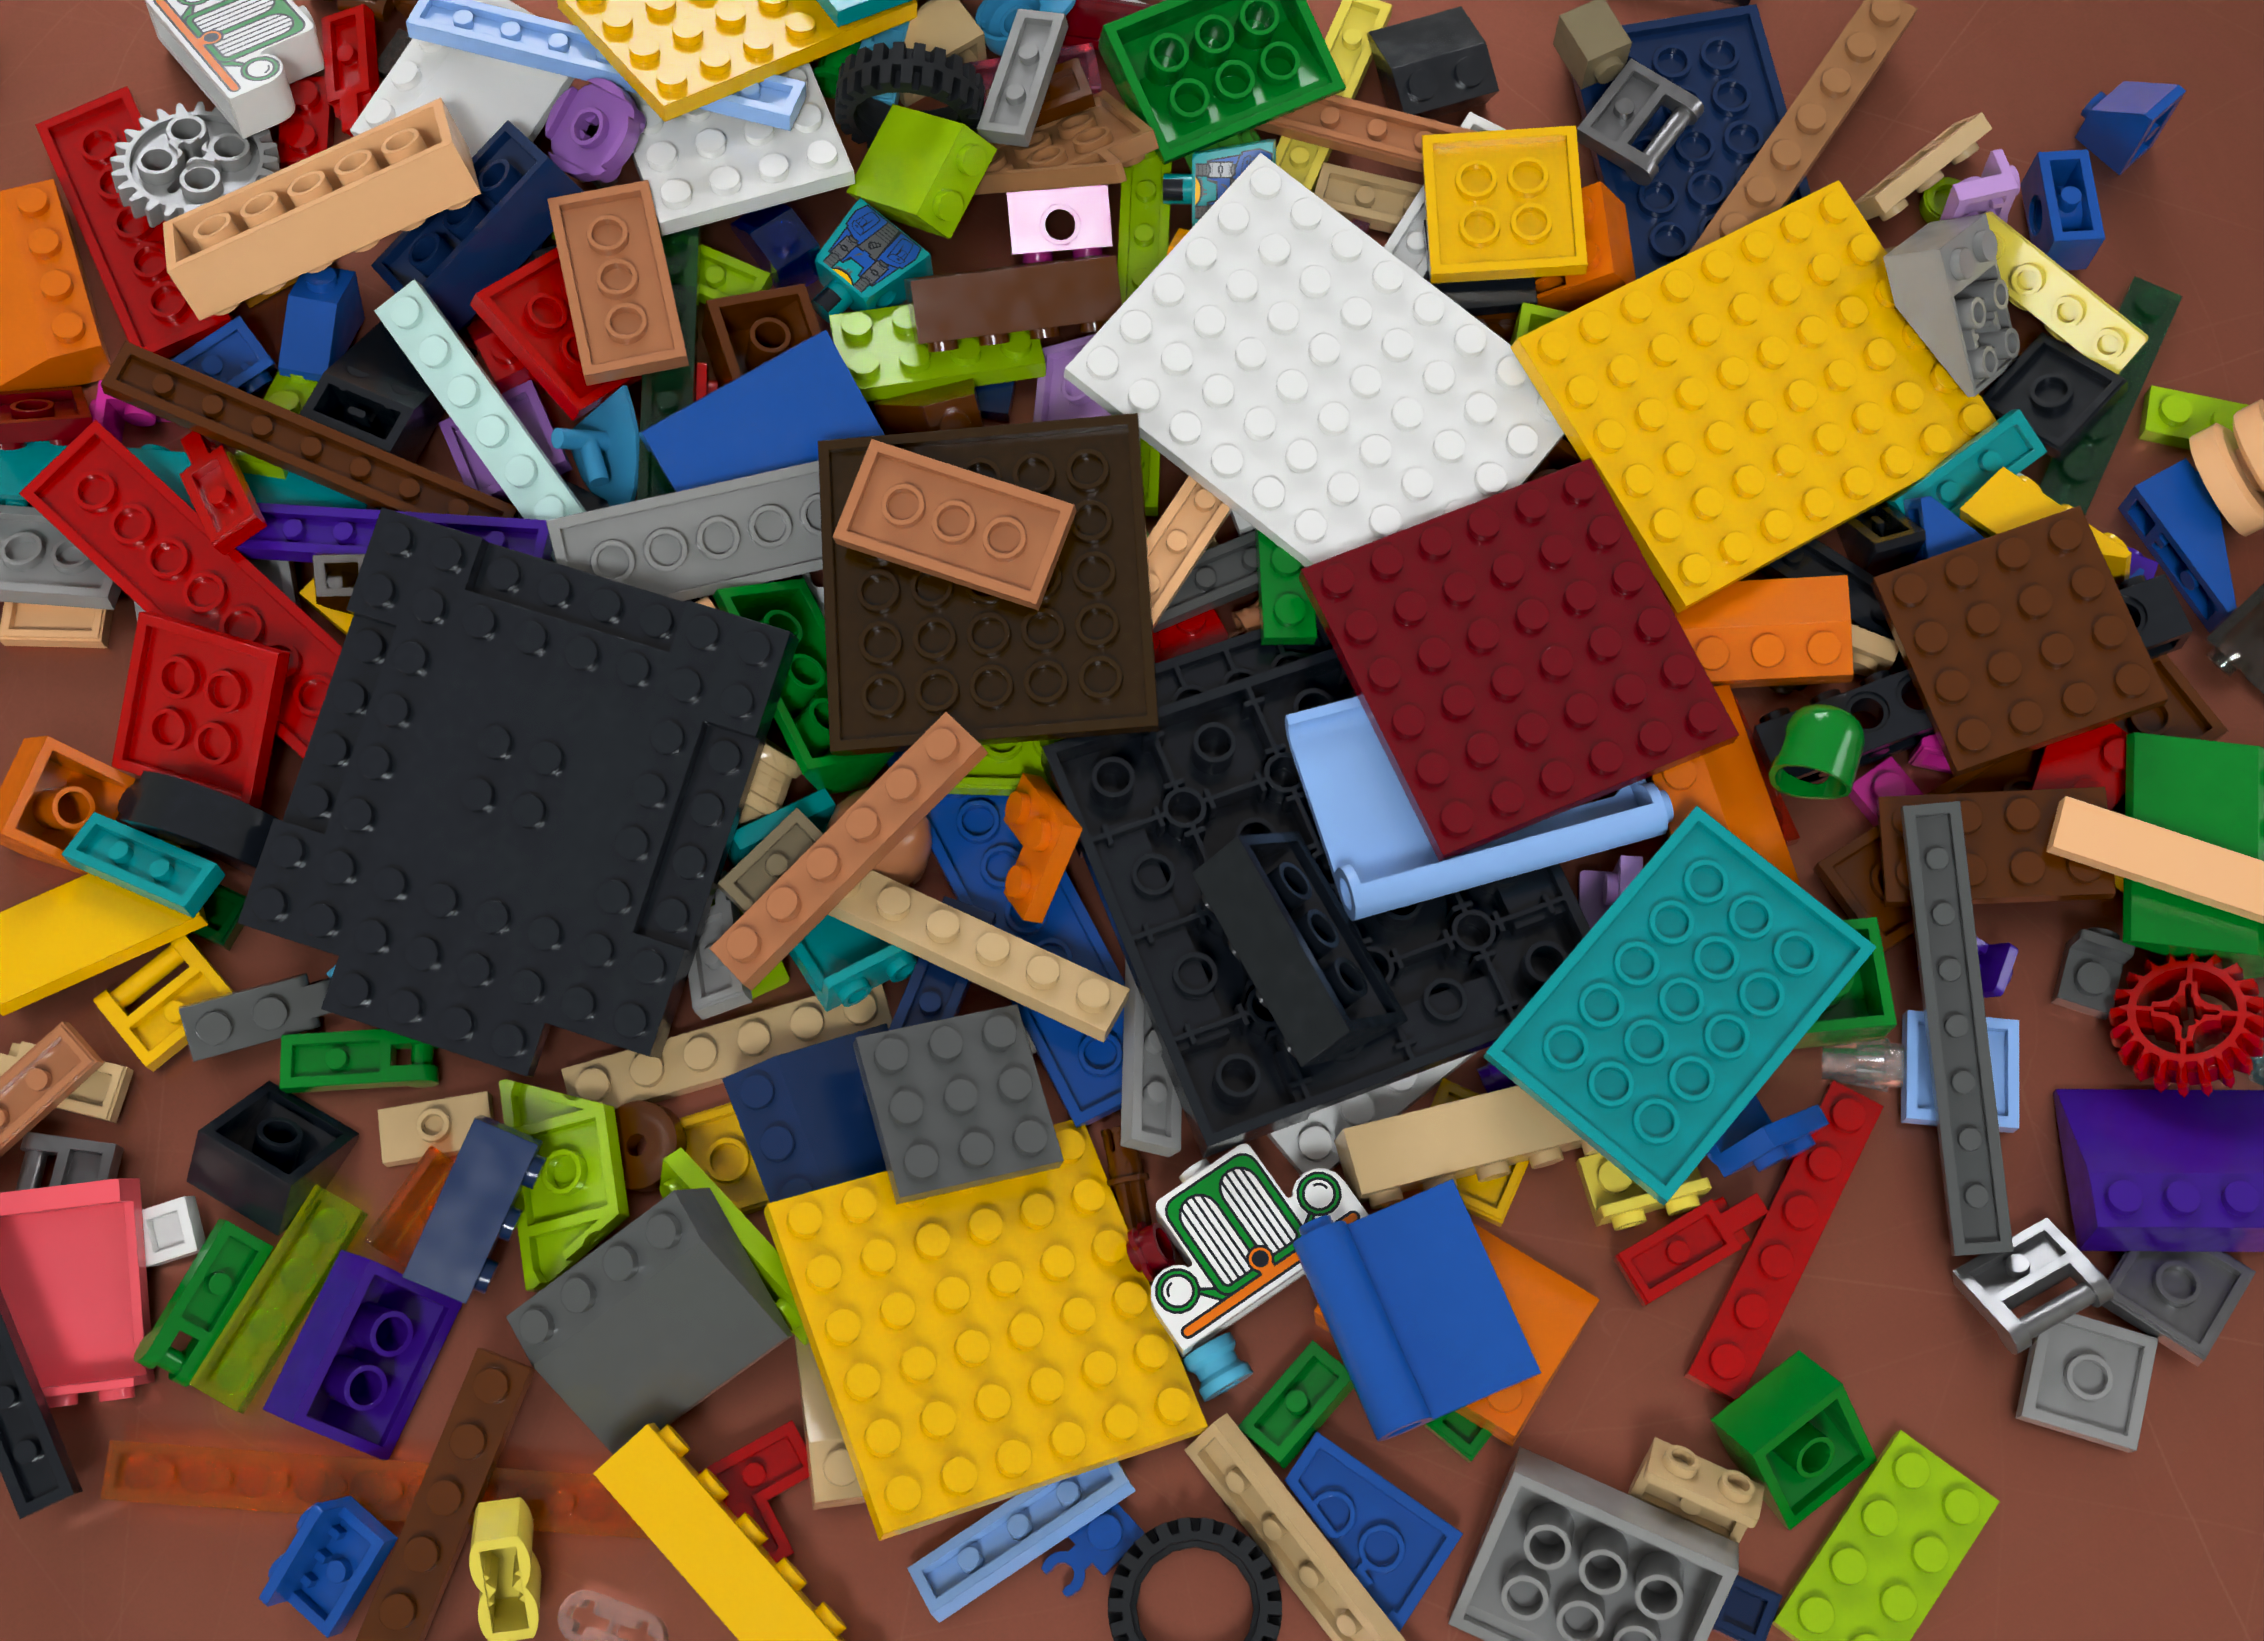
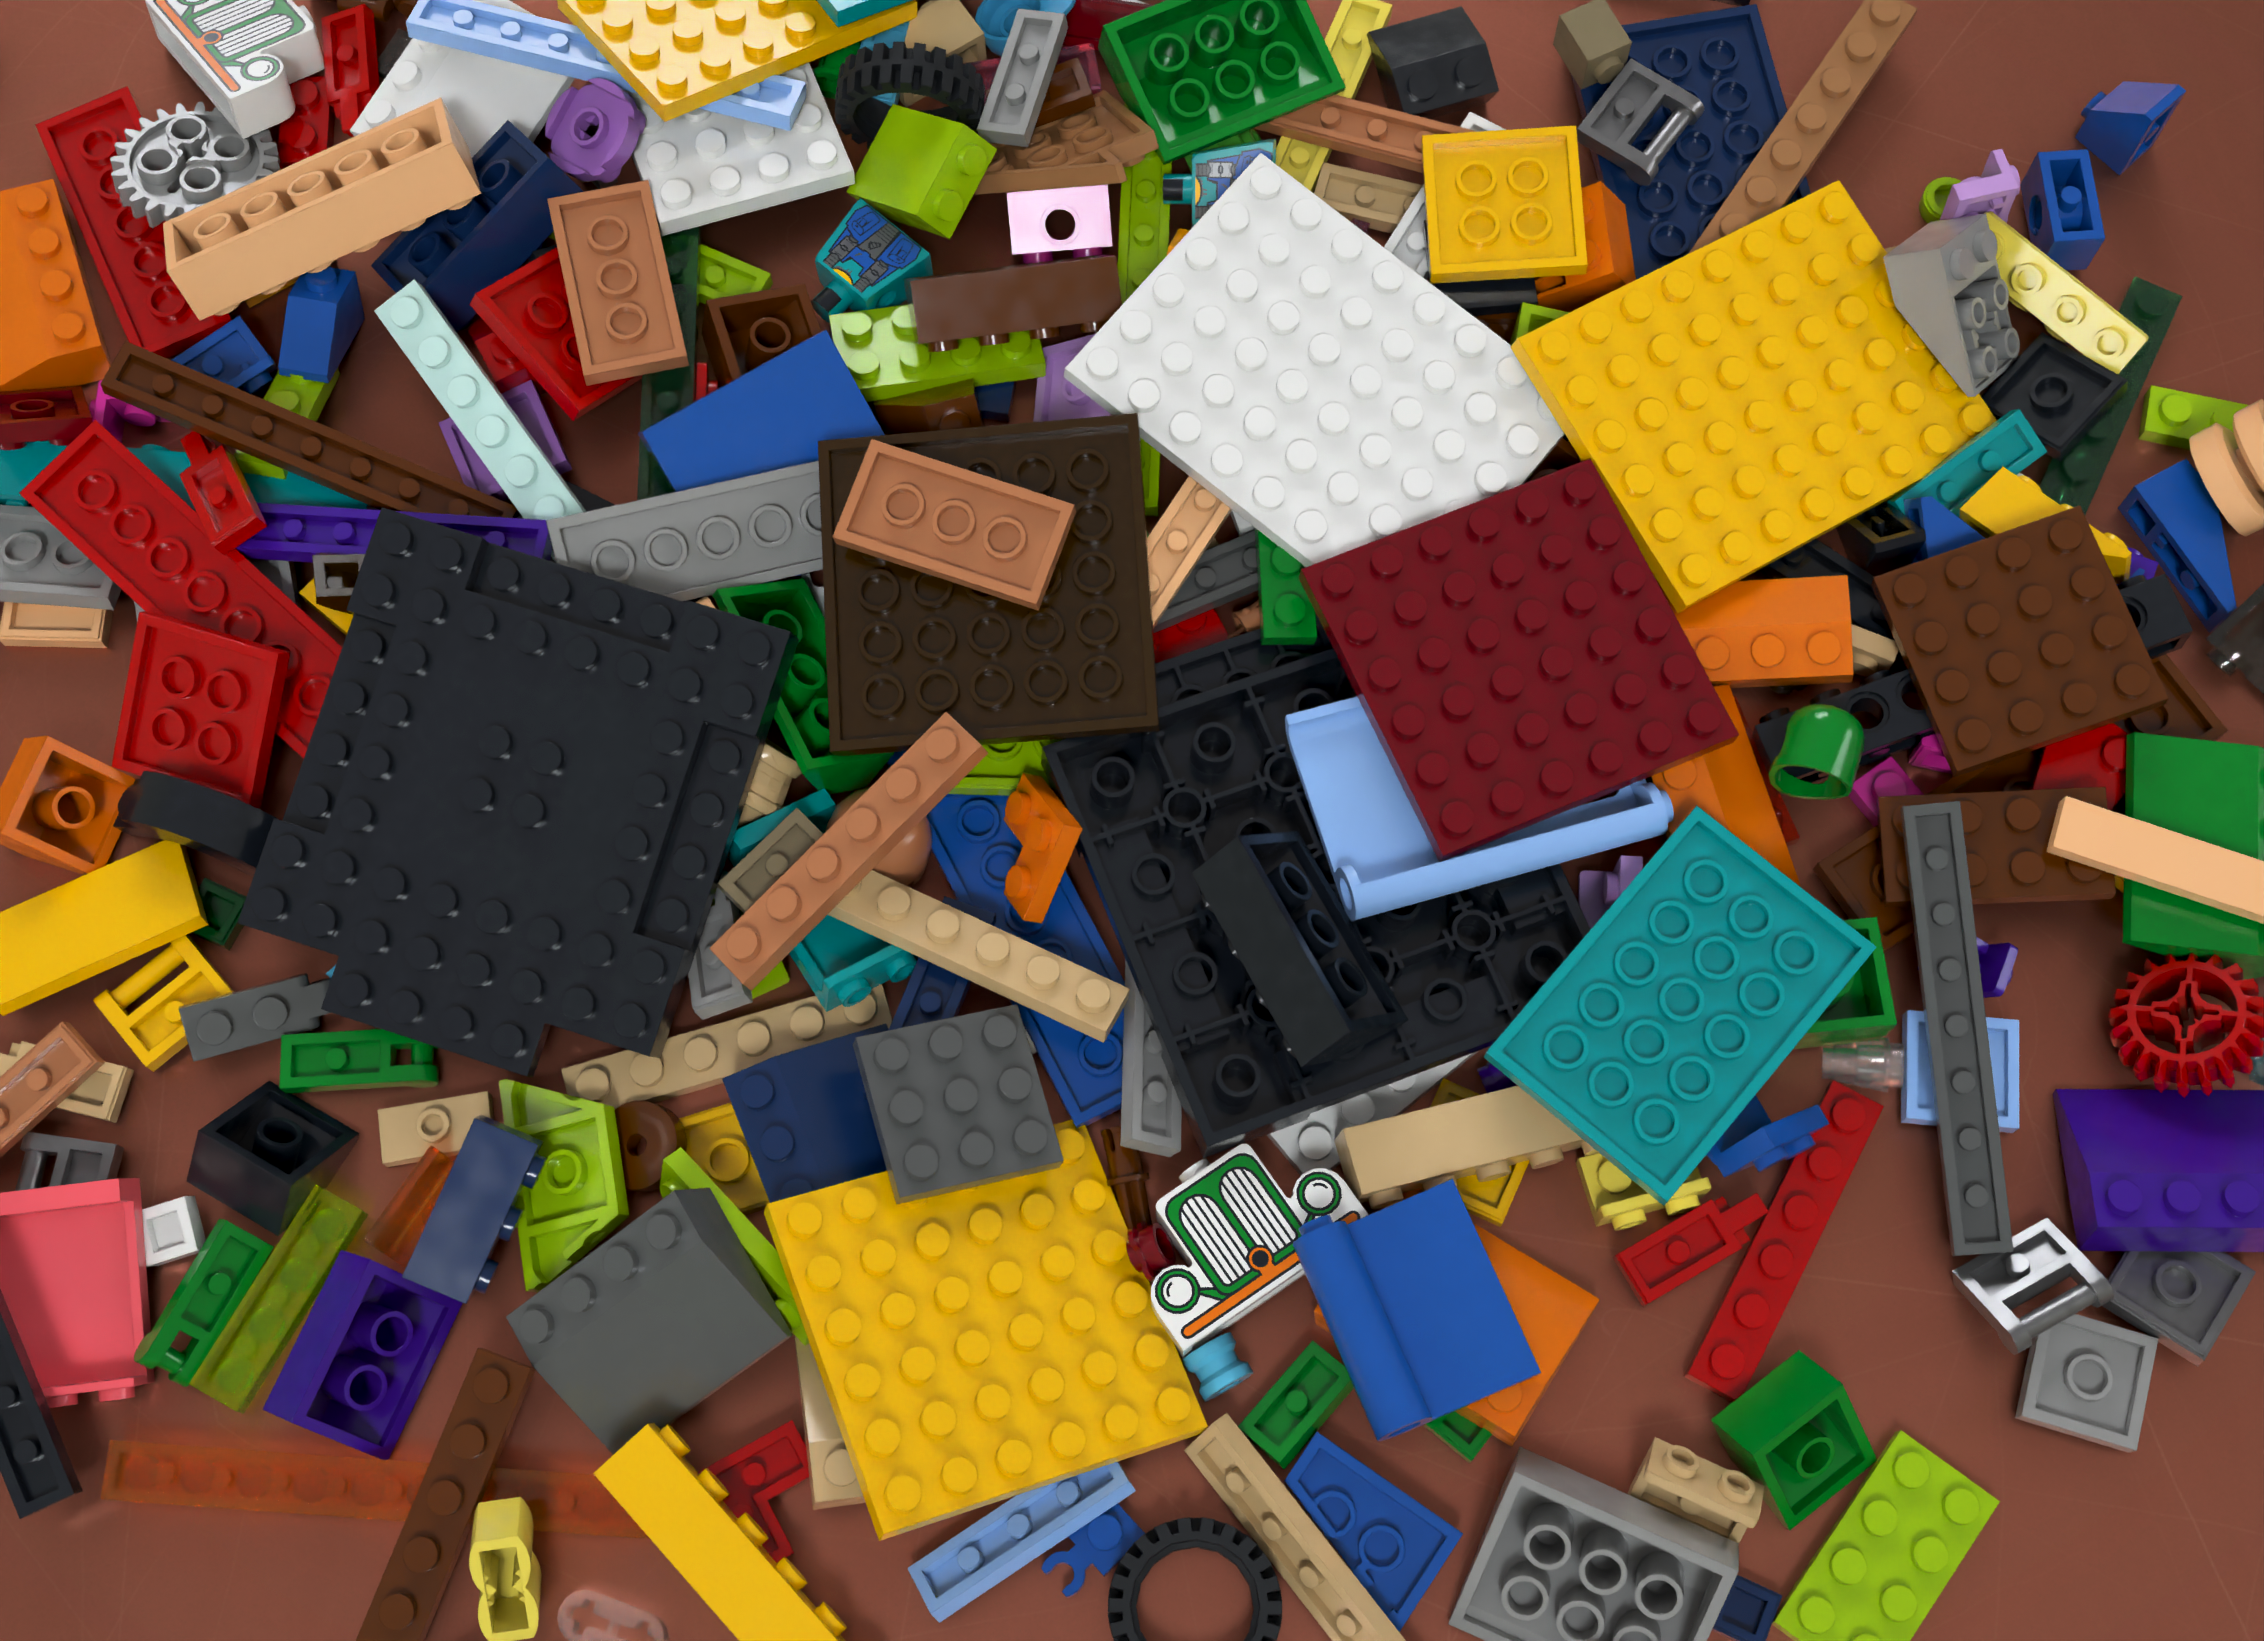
(143, 864): teal plate -> none
(329, 1563): blue bracket -> none
(377, 397): black slope -> none
(606, 448): dark azure shield -> none
(779, 245): clear blue slope -> none
(1923, 168): tan plate -> none
(2091, 971): dark grey bracket -> none

